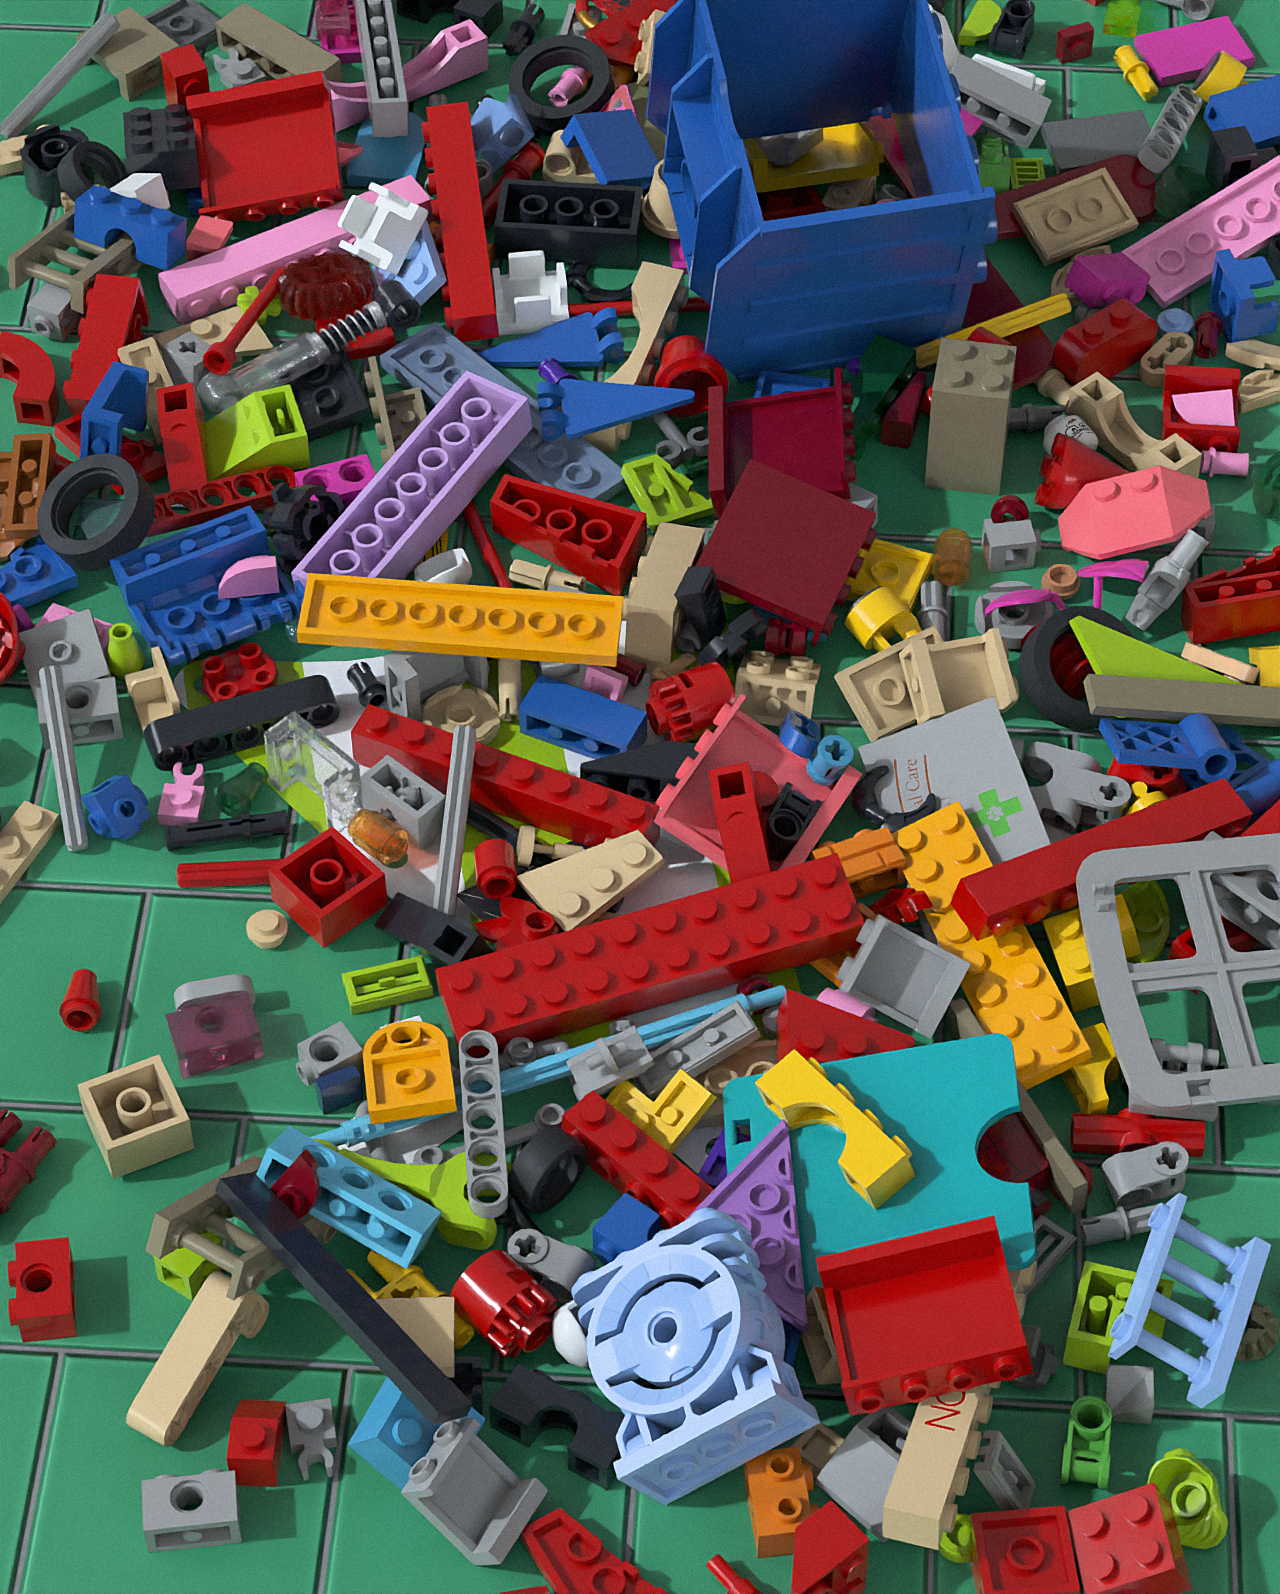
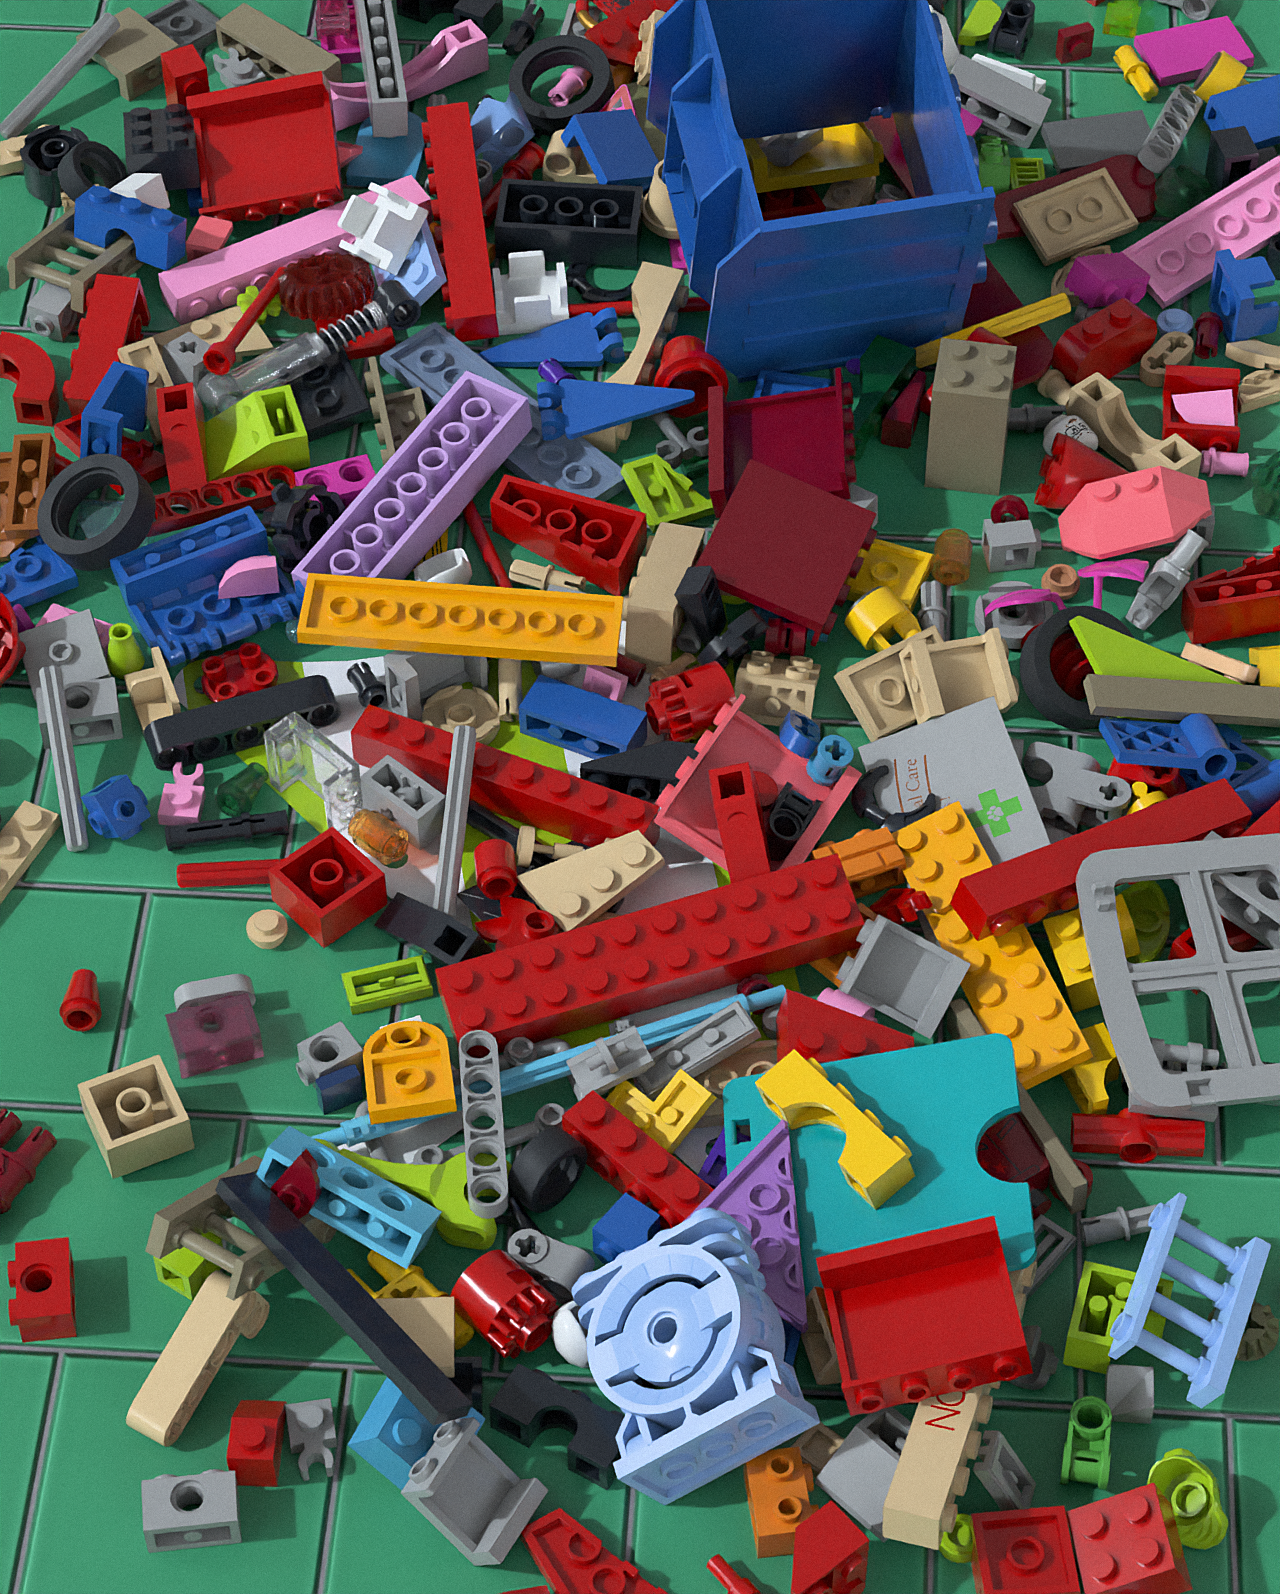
(1142, 1176): light grey piece -> none

